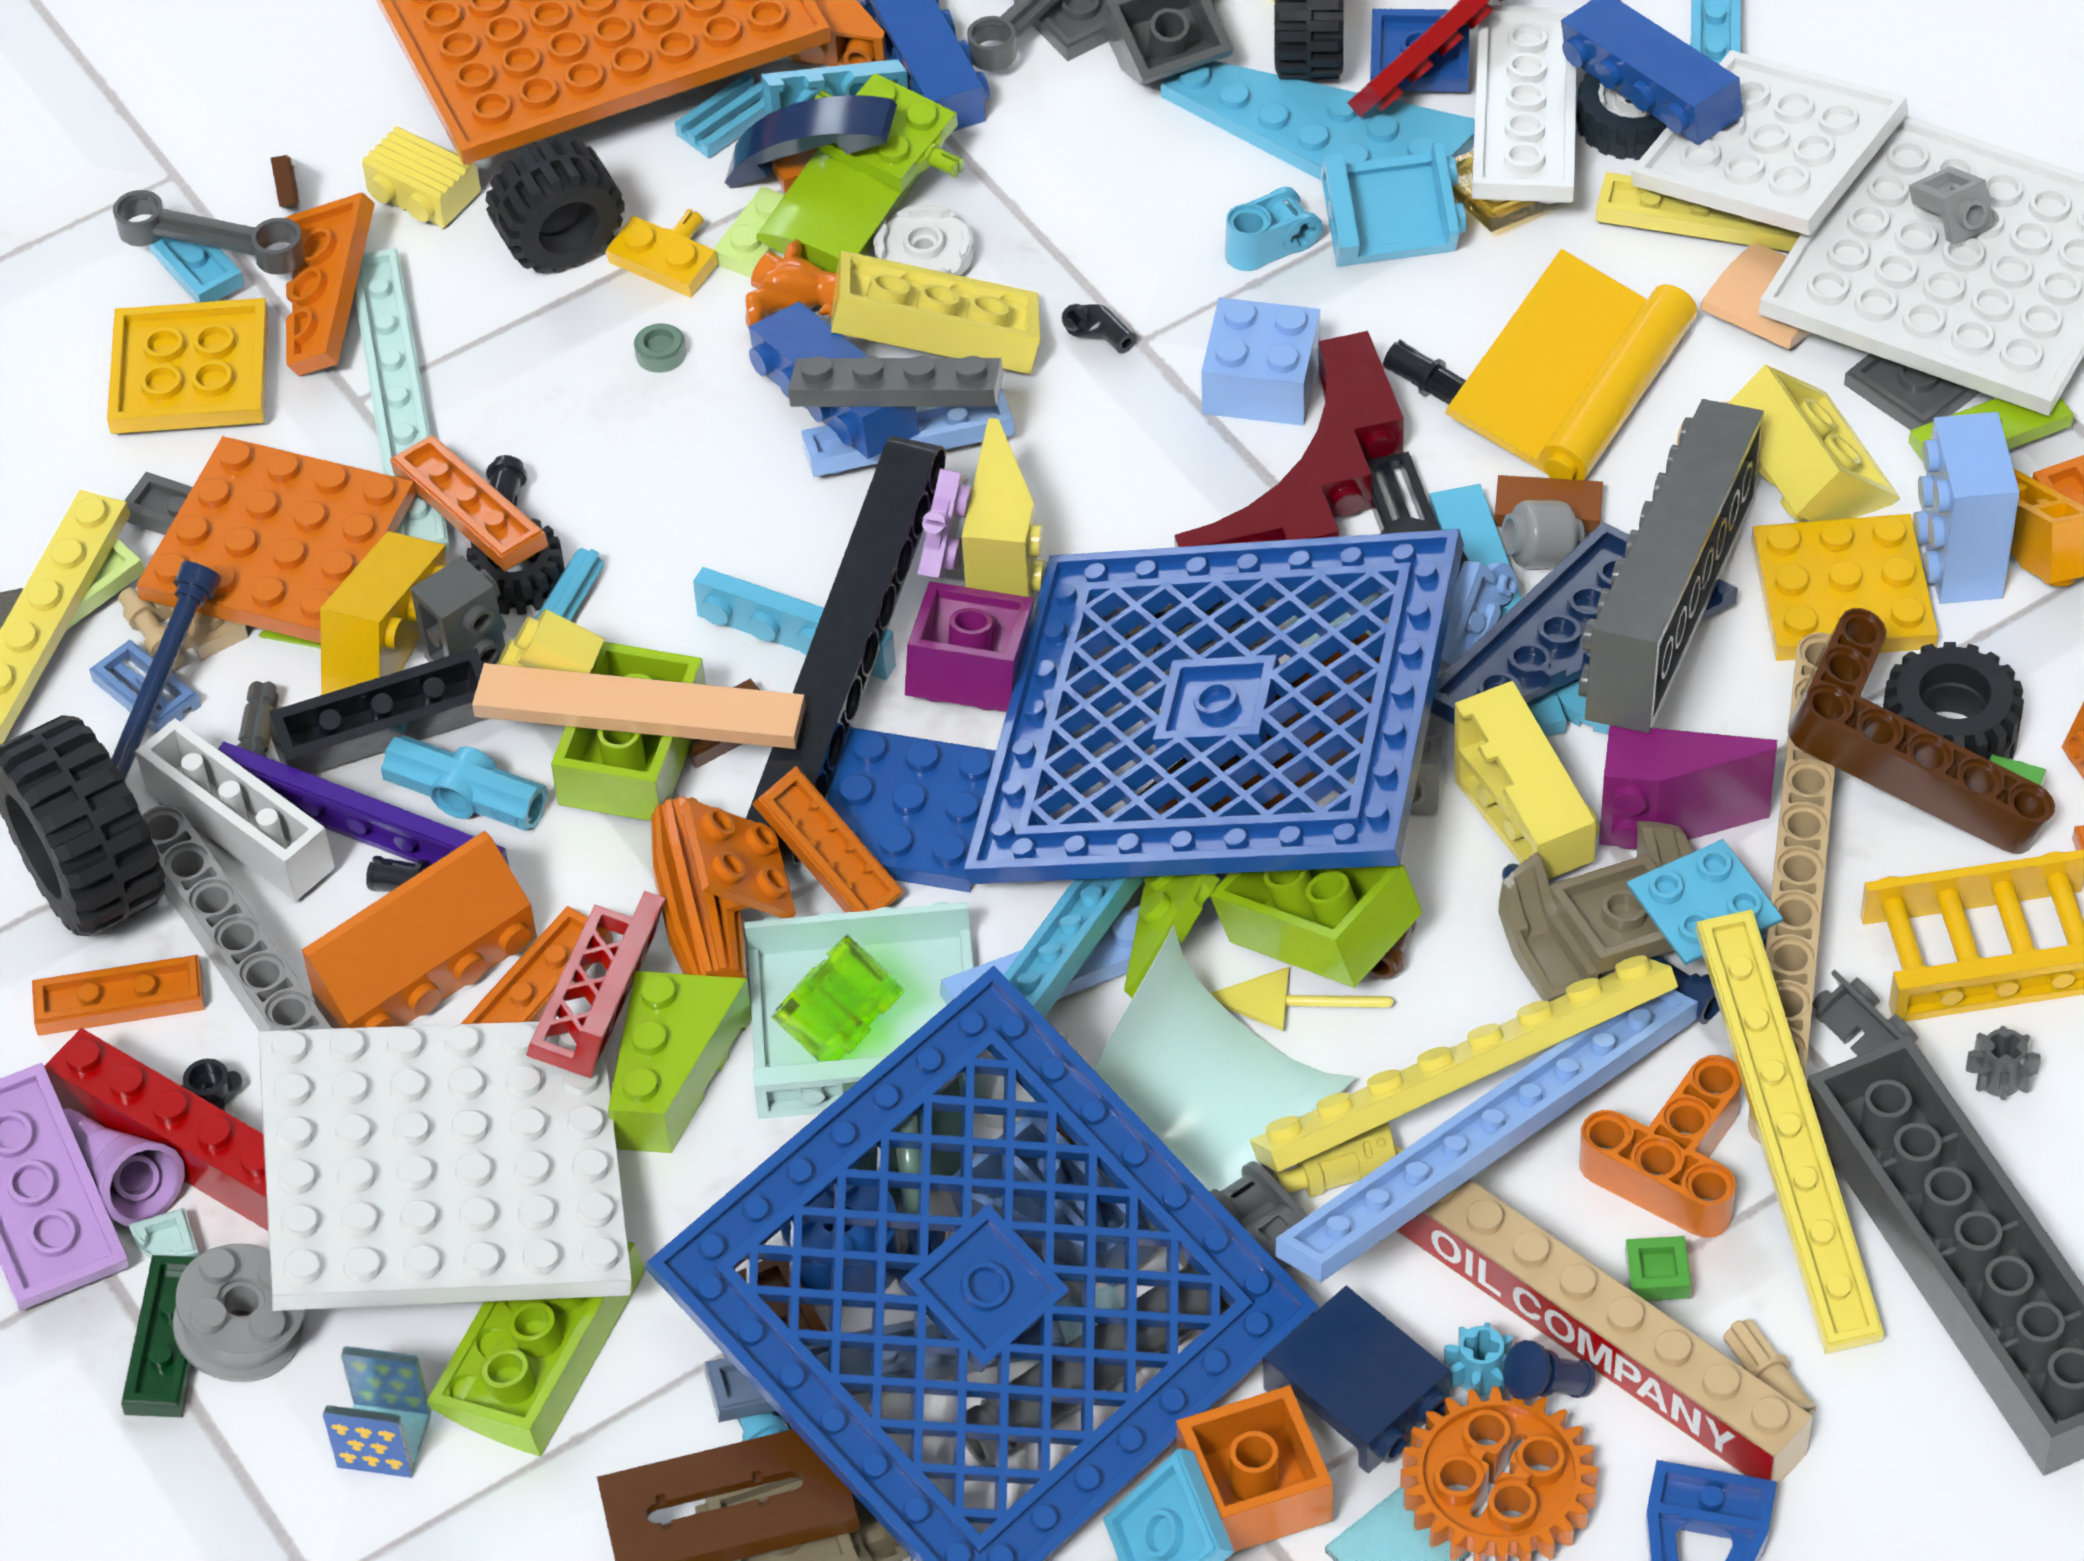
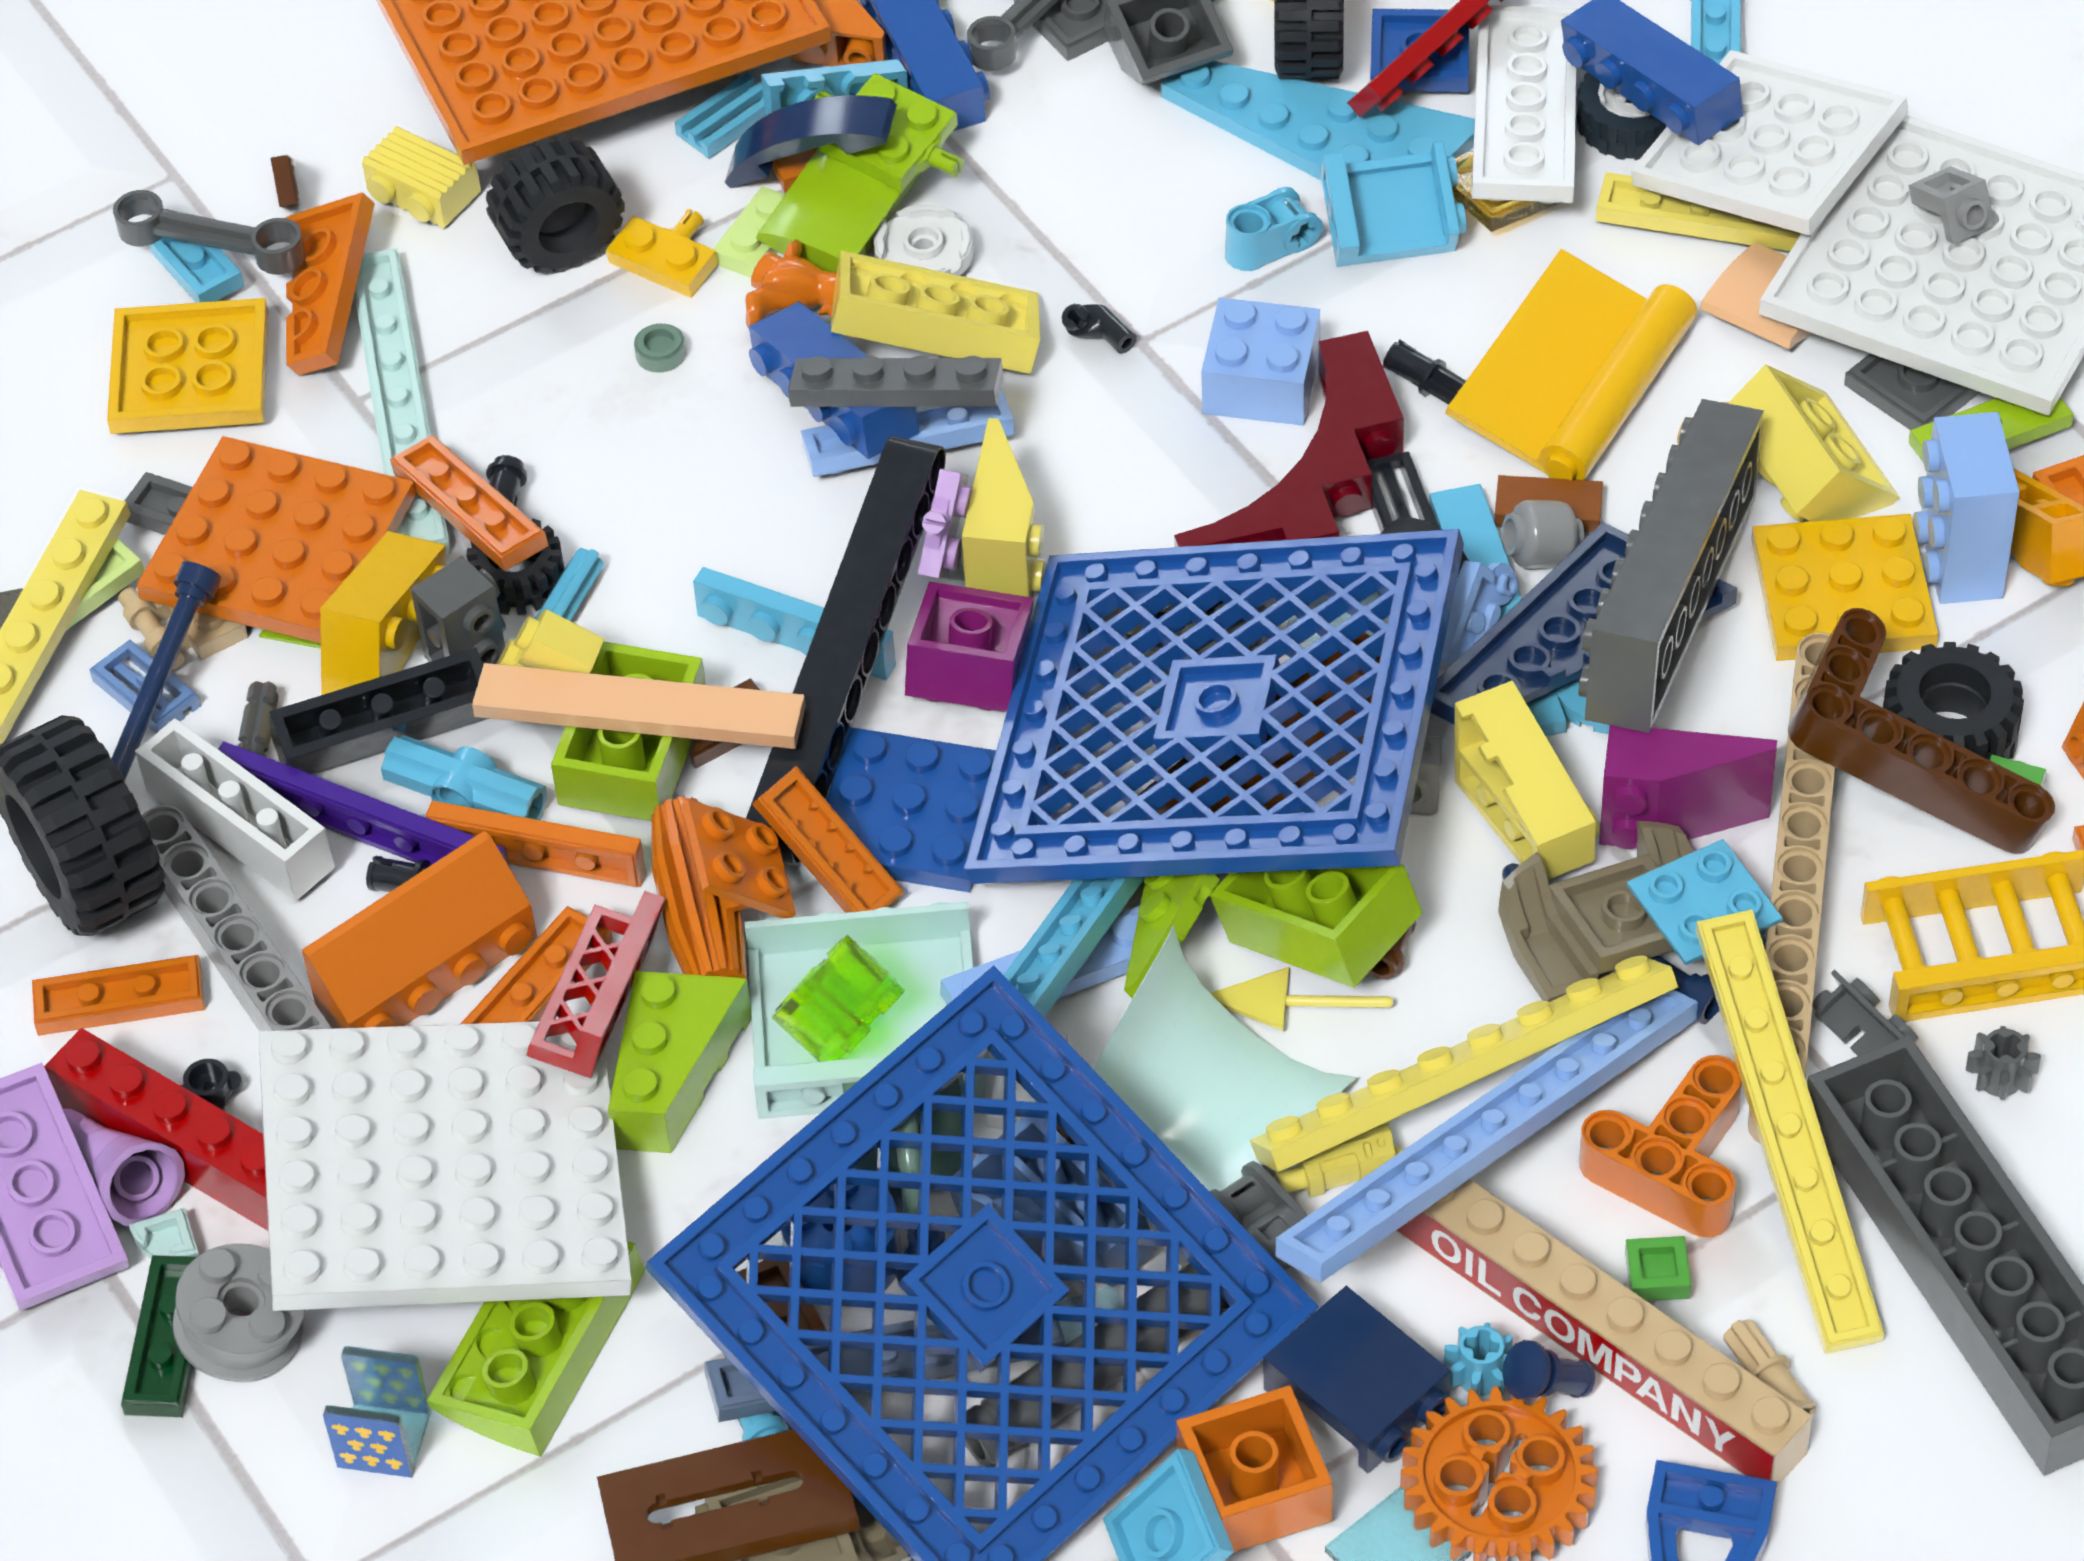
(550, 844): none -> orange tile

